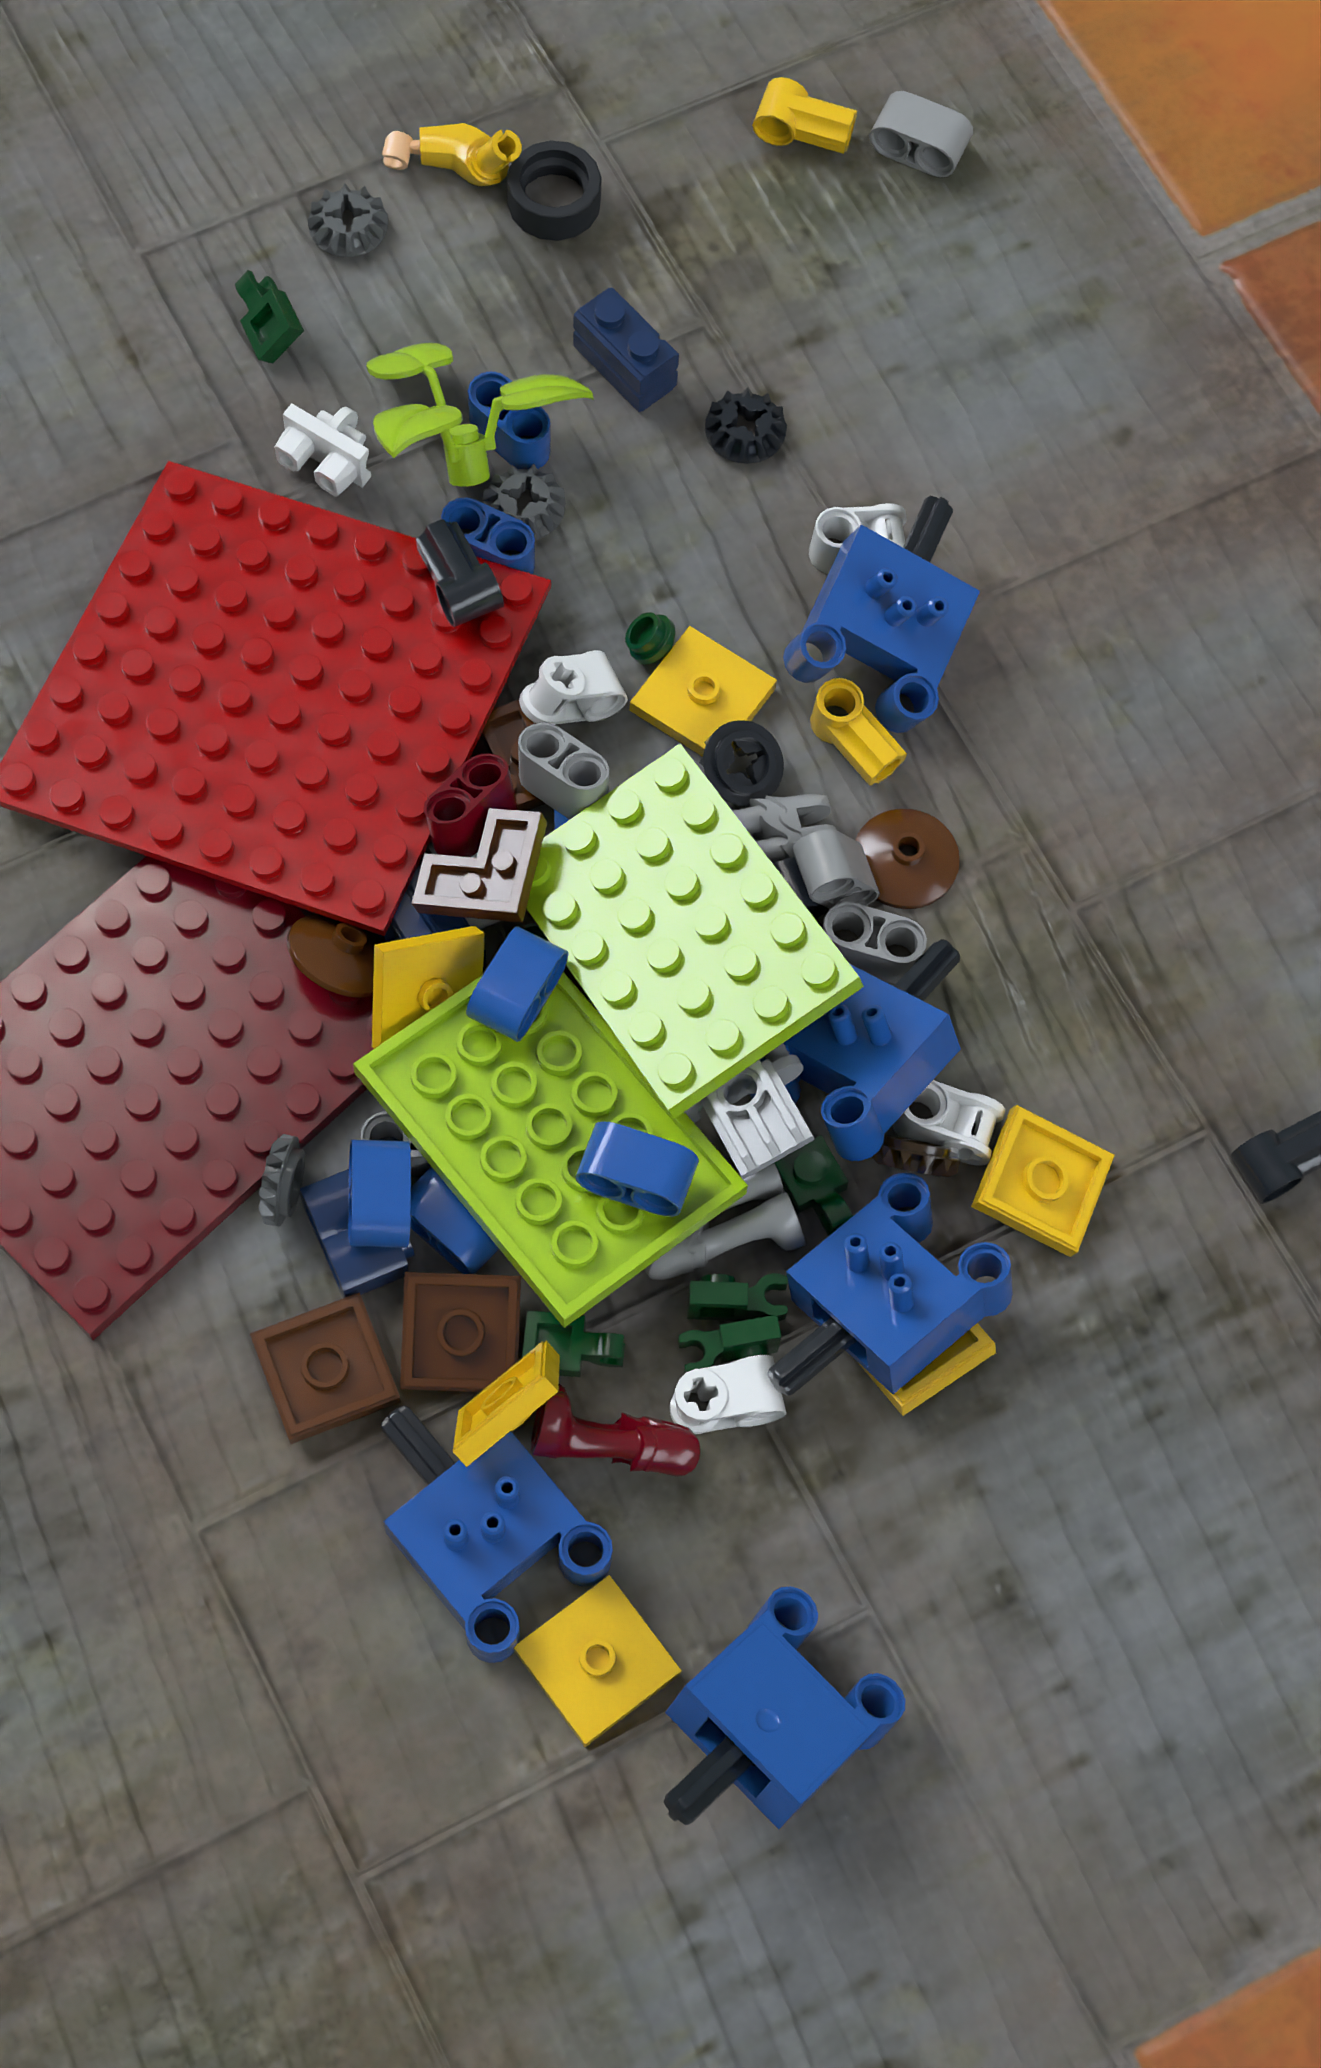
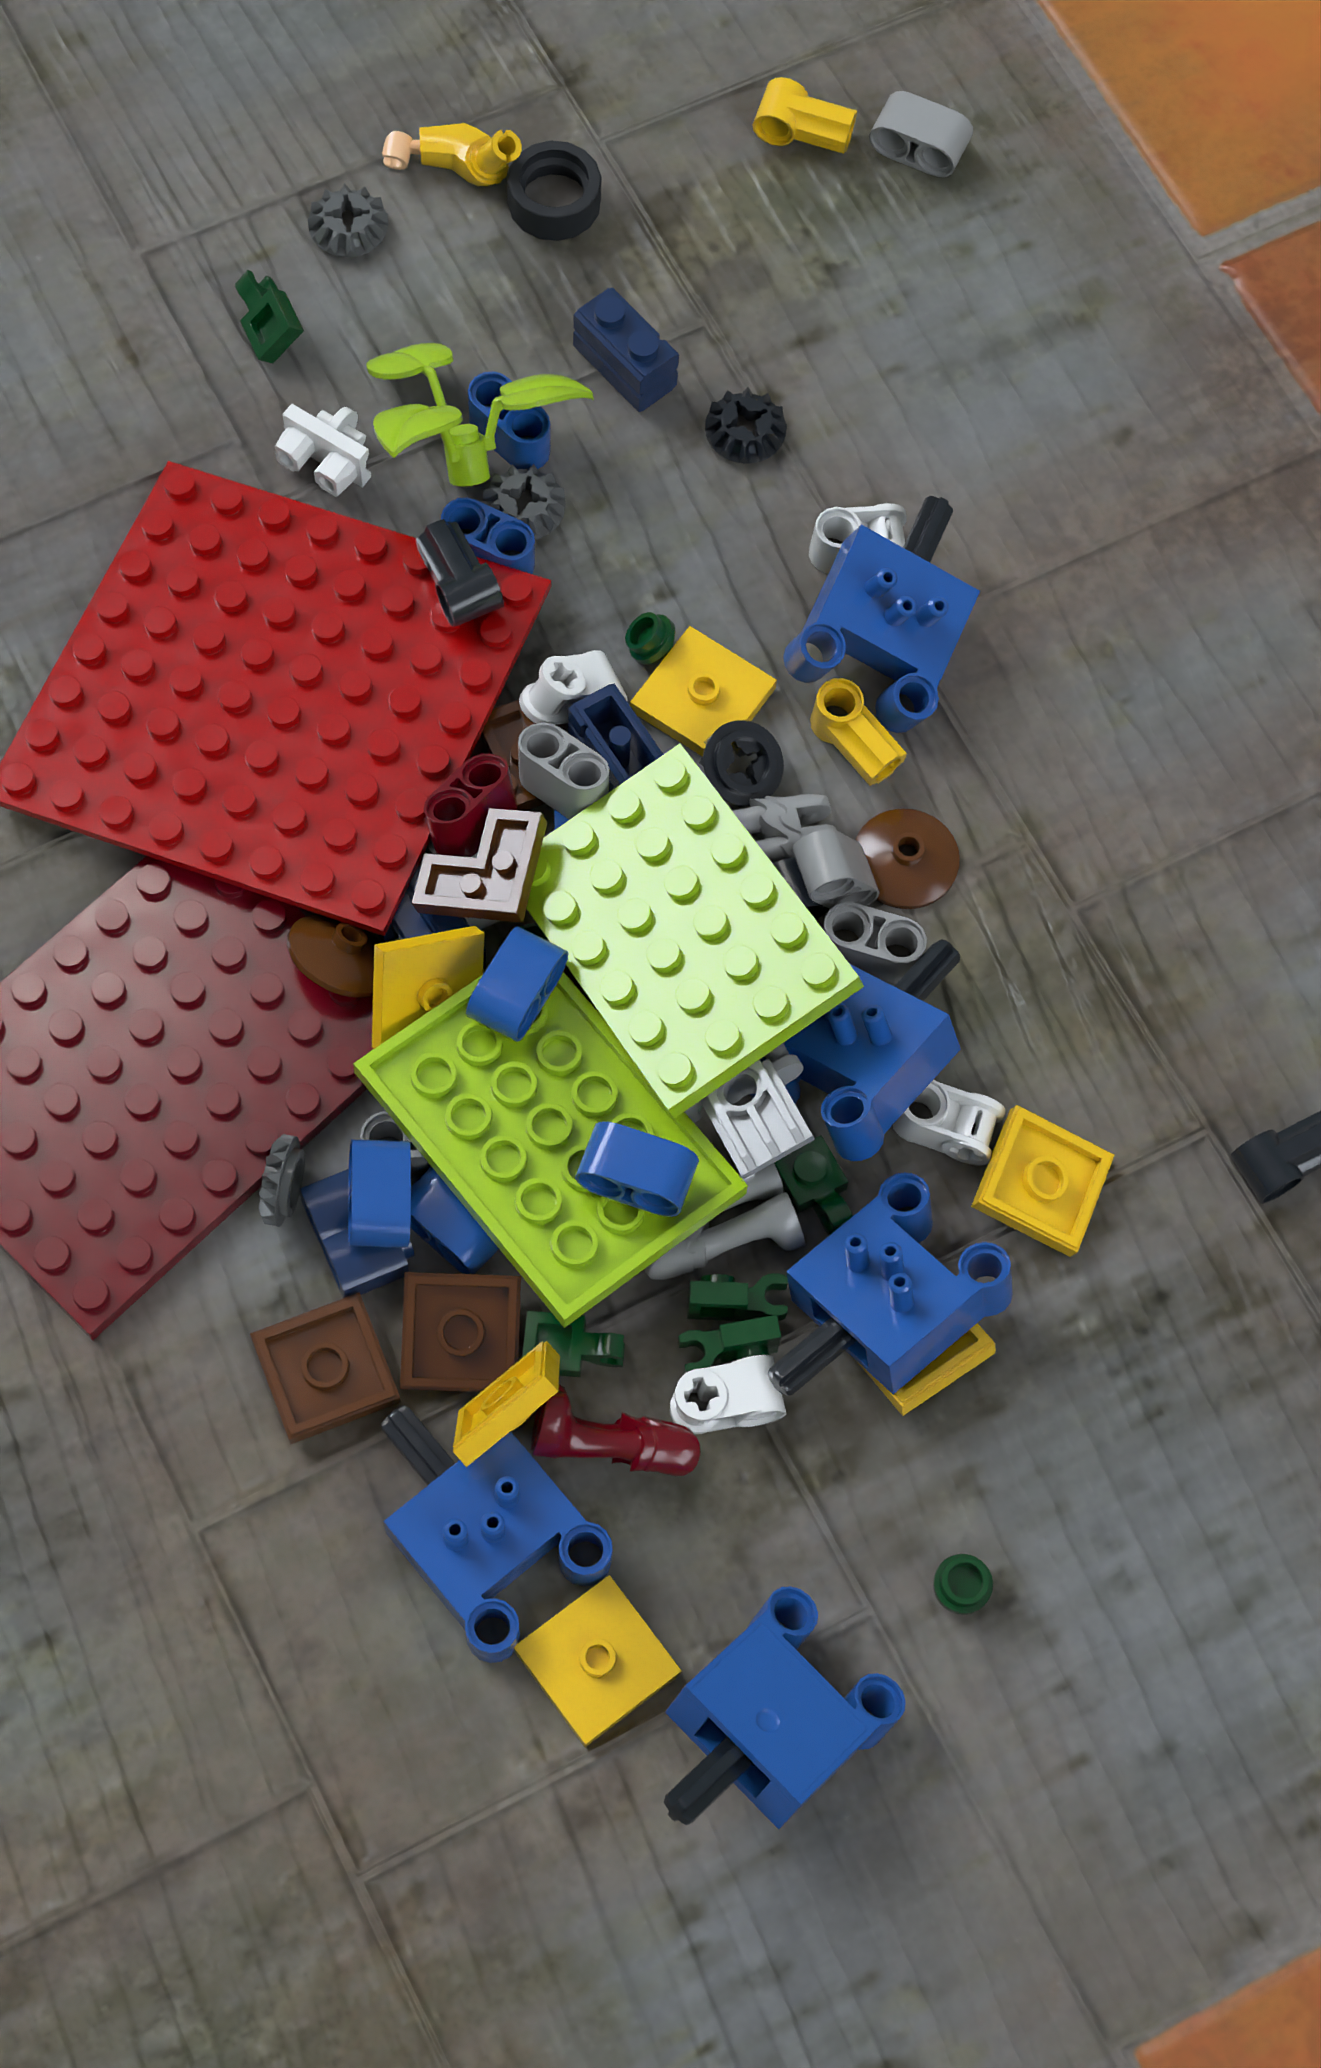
(614, 731): none -> dark blue brick
(917, 1156): dark brown gear -> none
(962, 1584): none -> dark green plate

